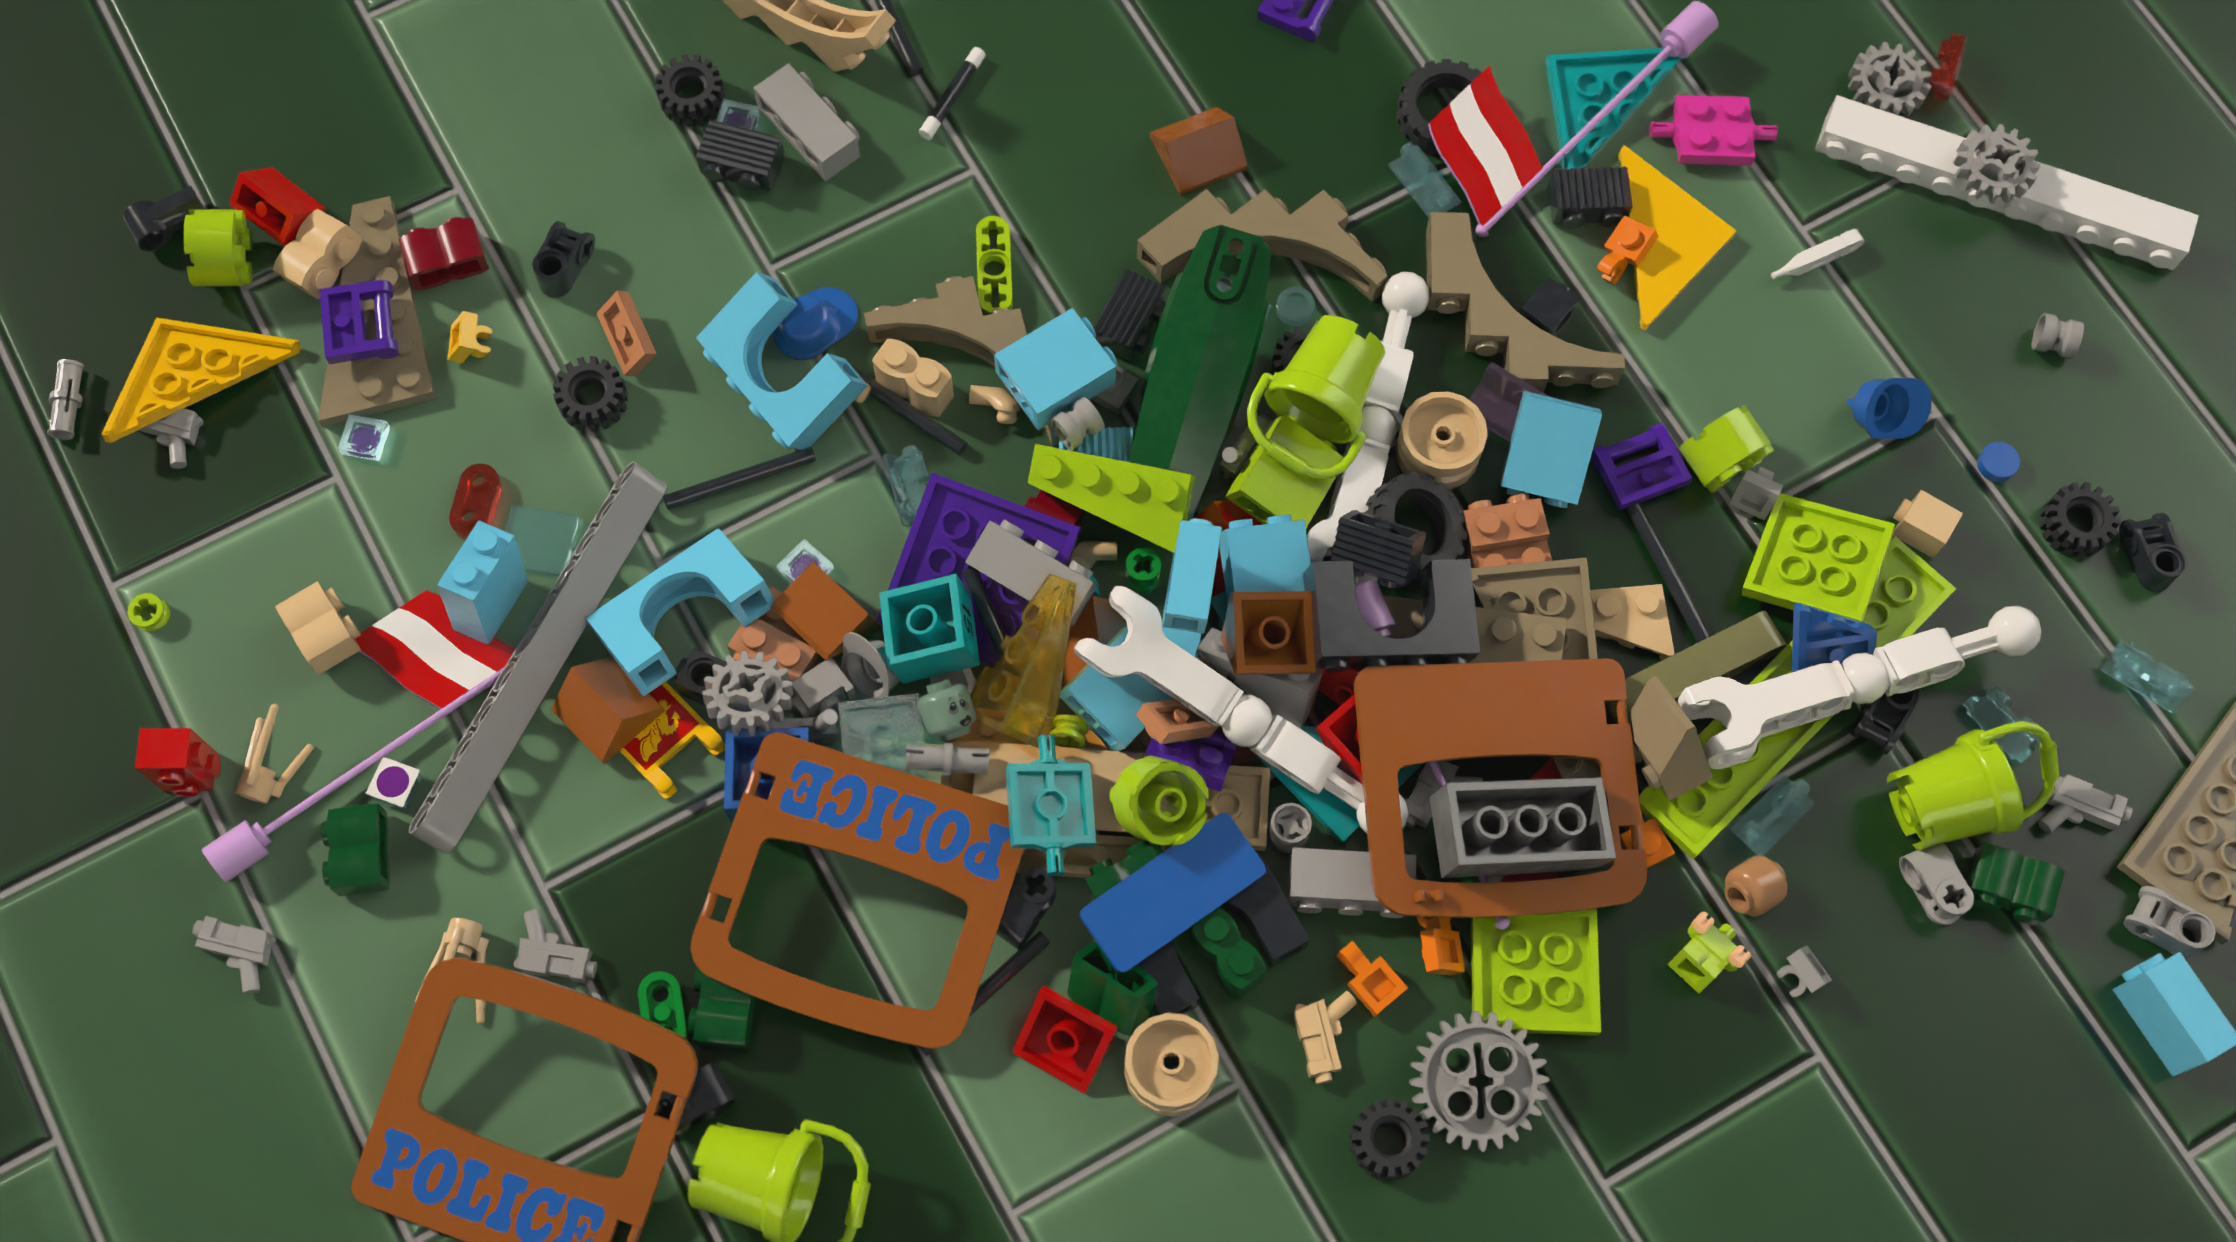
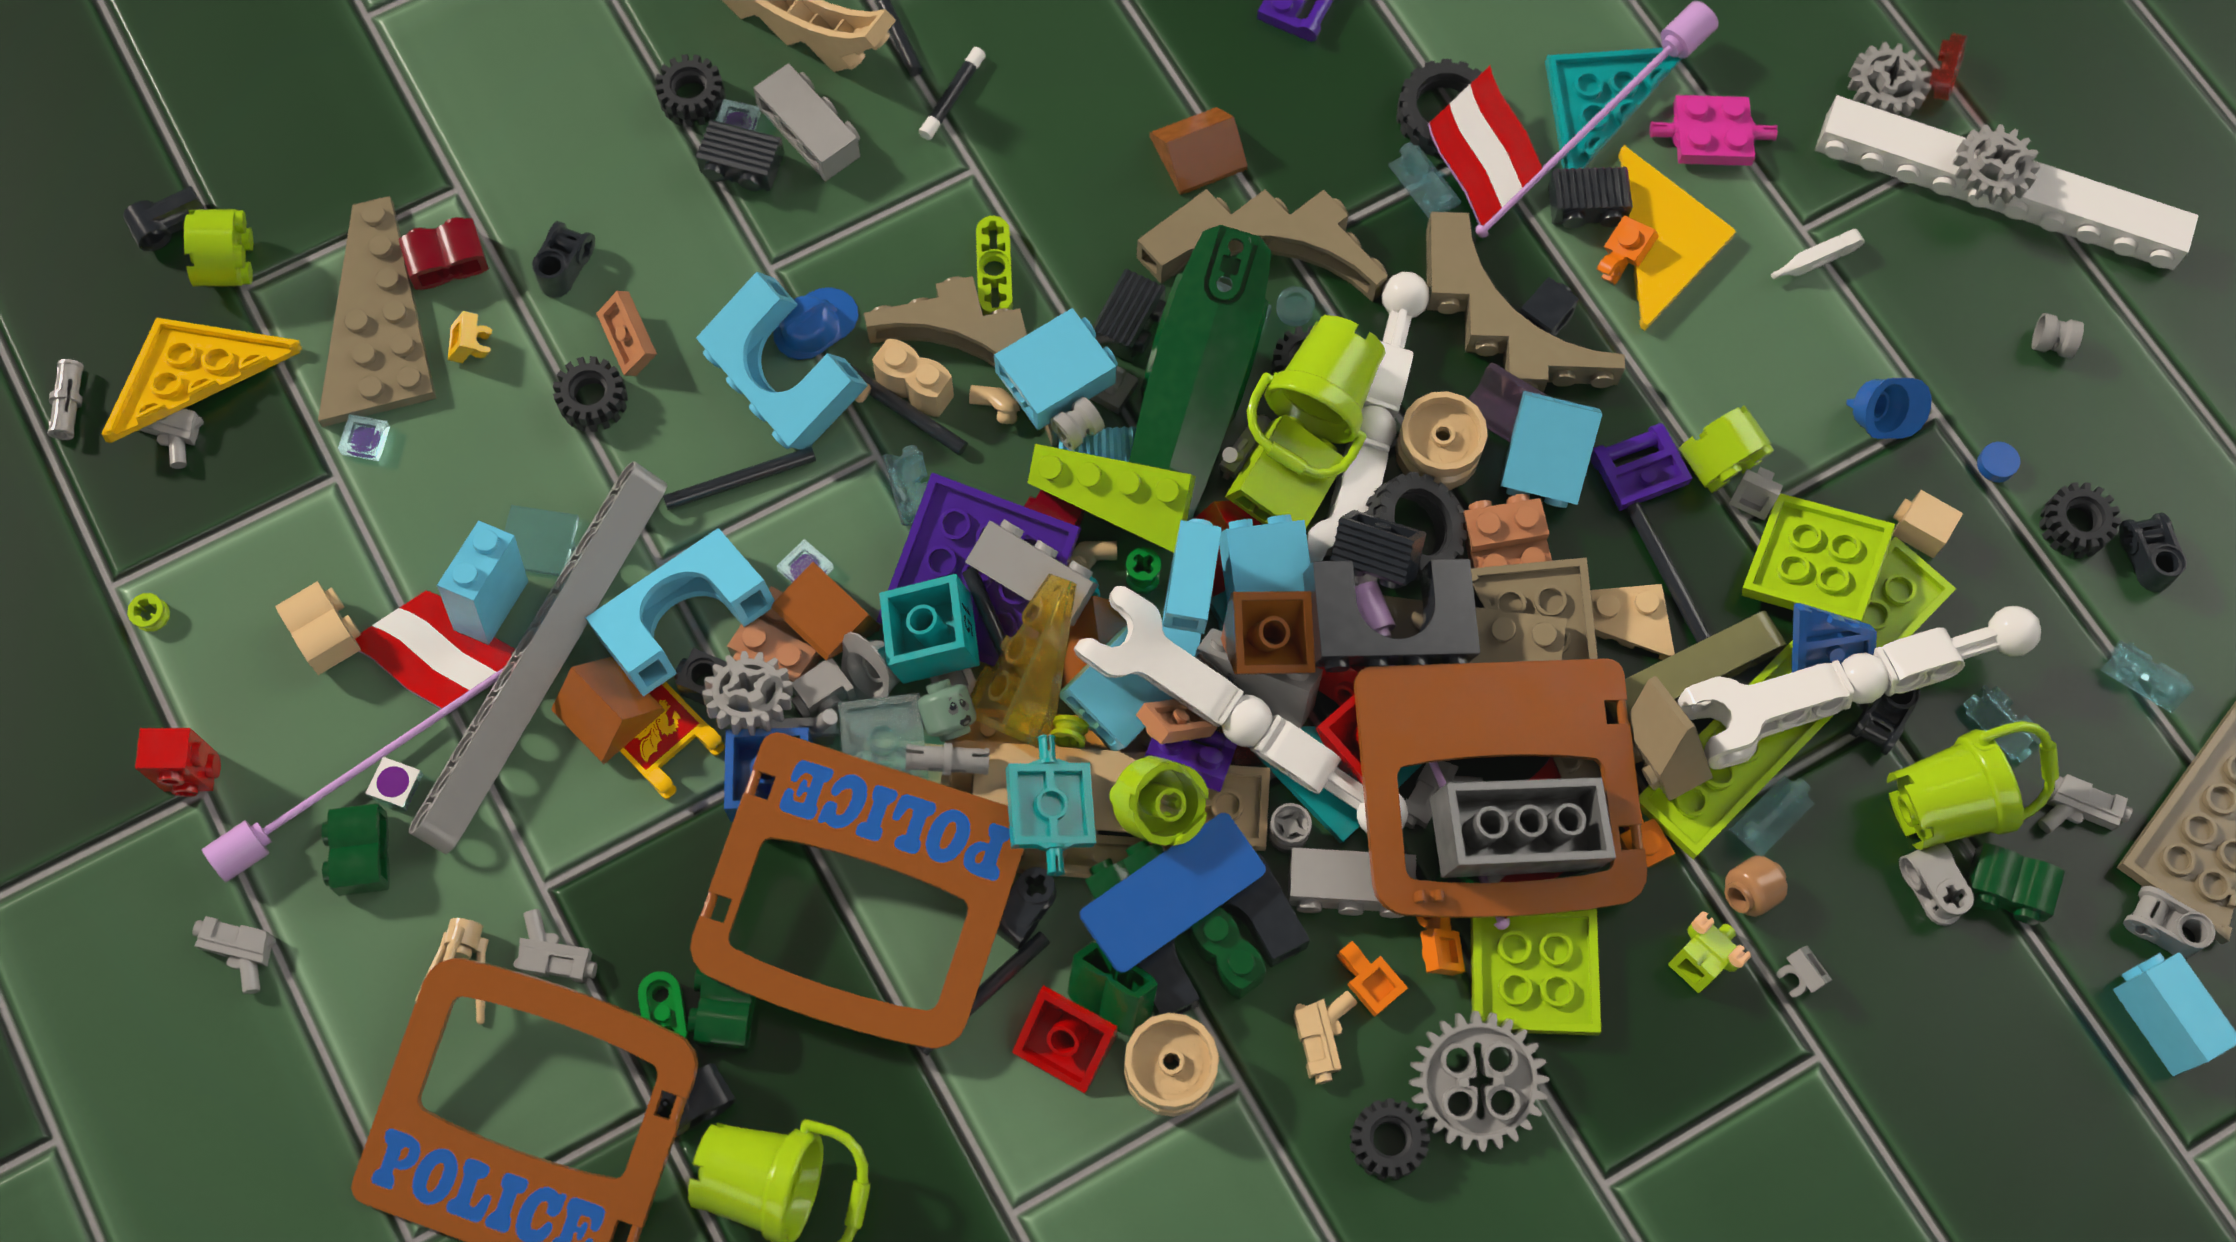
(257, 781): tan plant -> none
(273, 203): red brick -> none
(317, 253): tan brick -> none
(345, 322): dark purple plate -> none
(475, 499): clear red plate -> none

